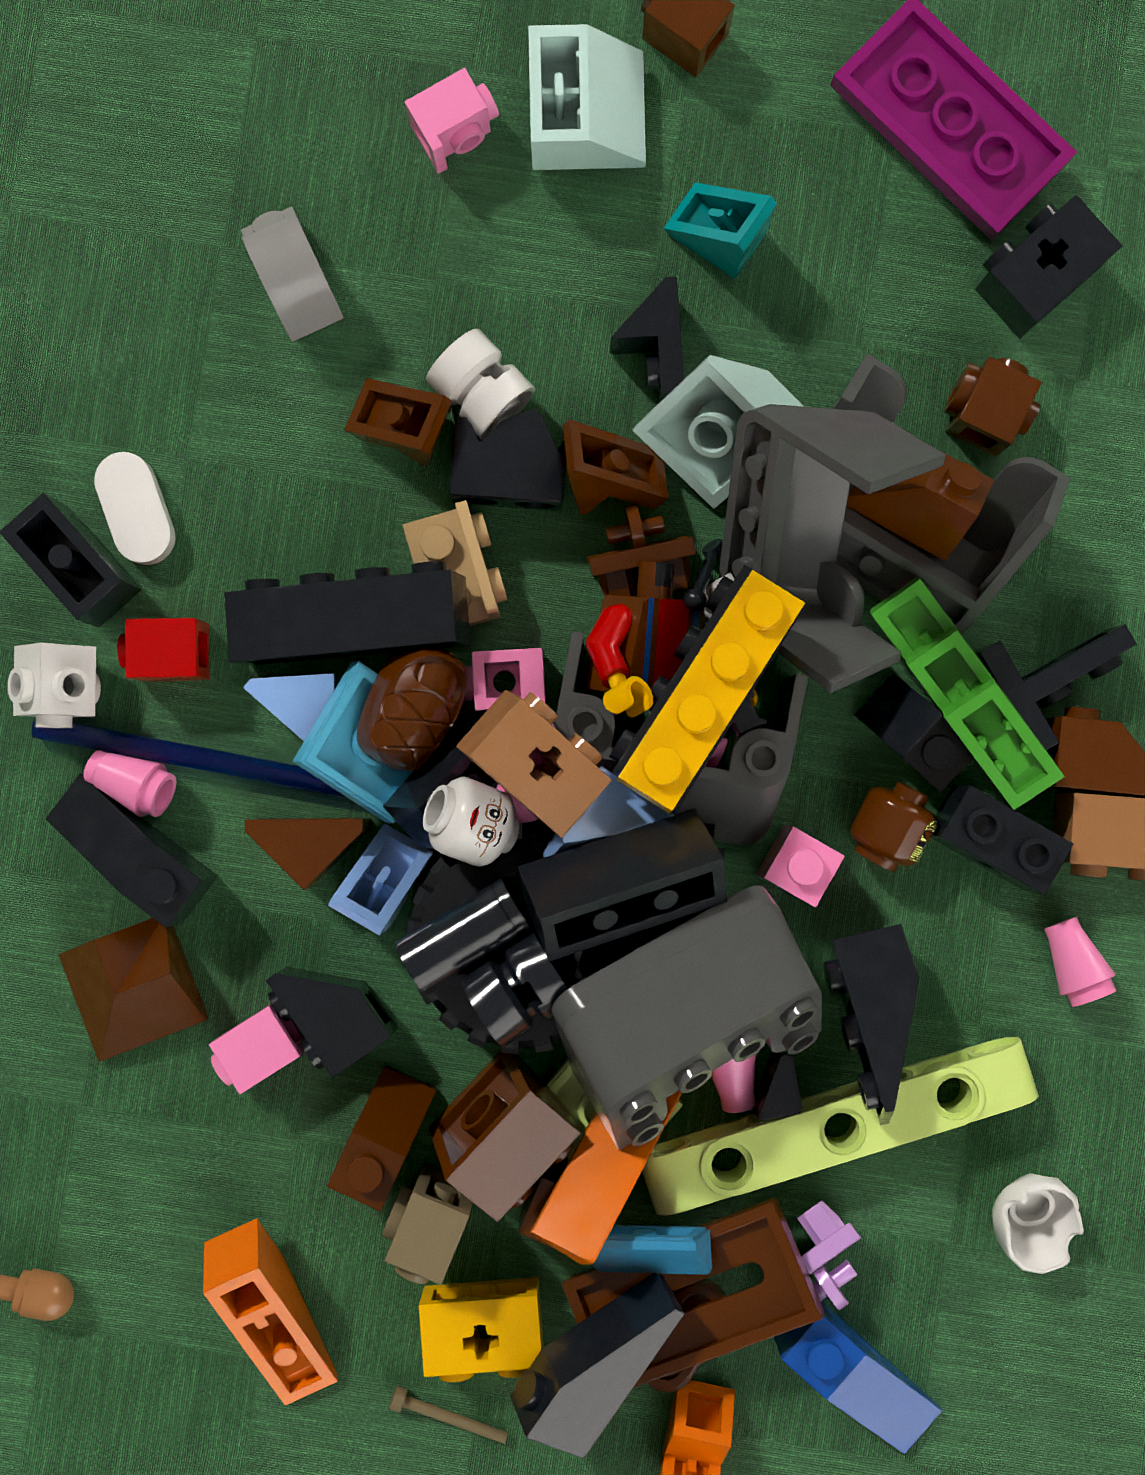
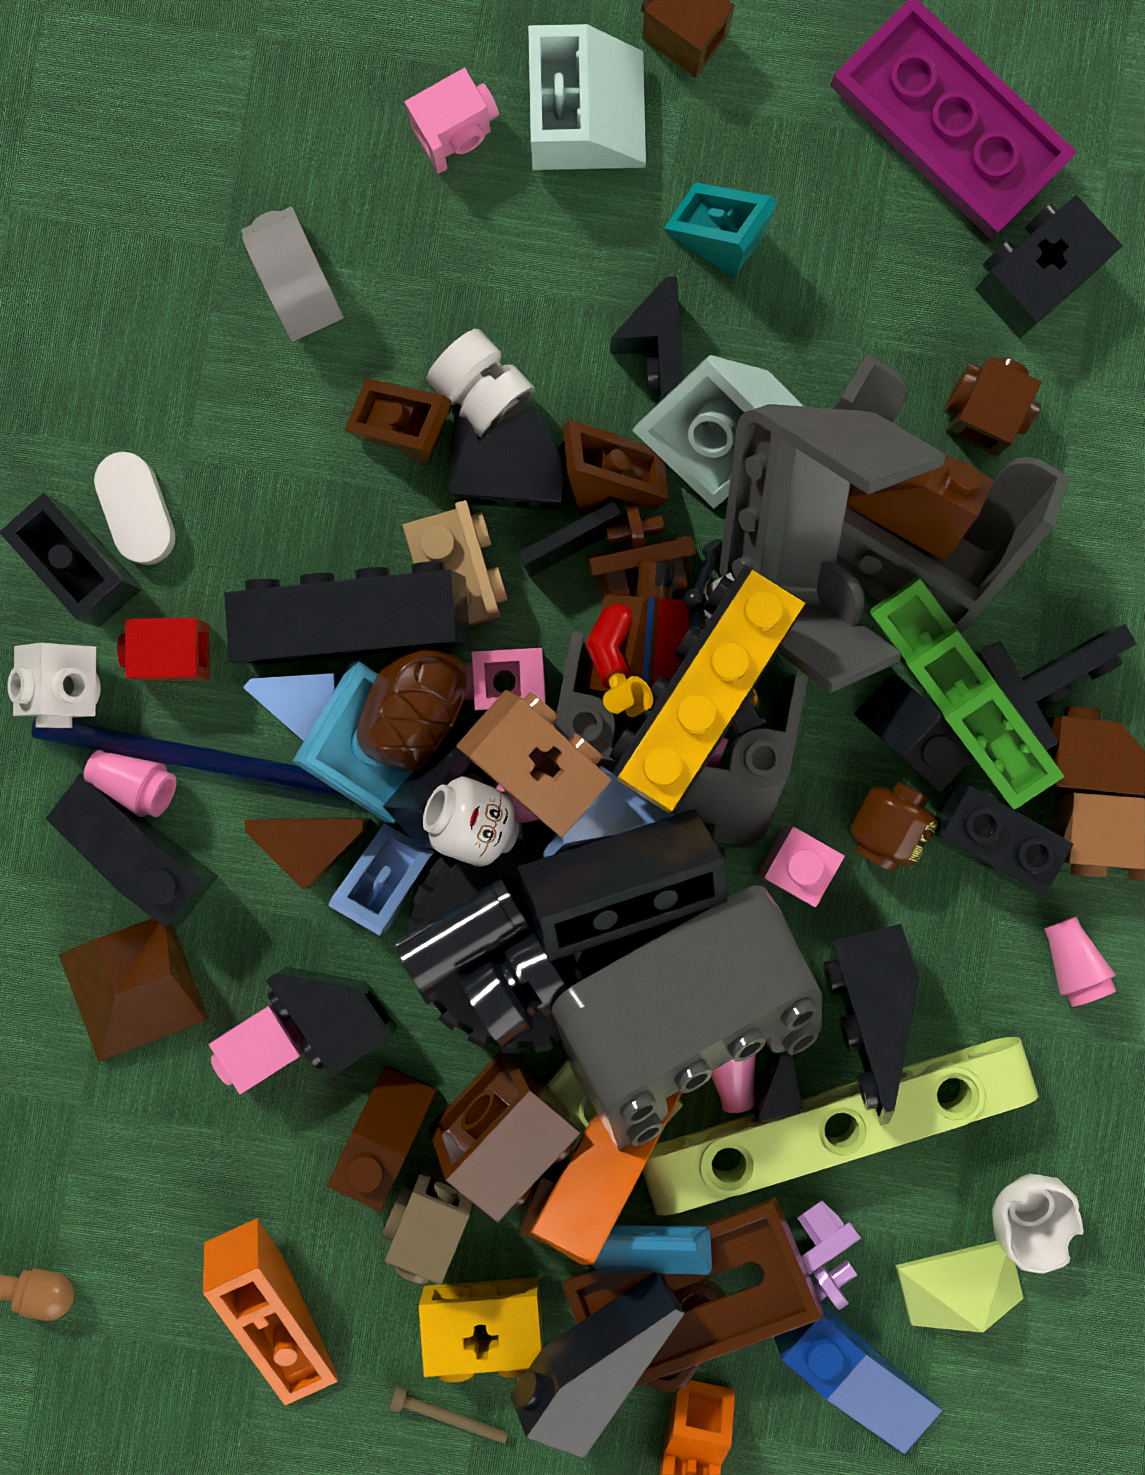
(569, 539): none -> black piece
(960, 1288): none -> yellowish green slope

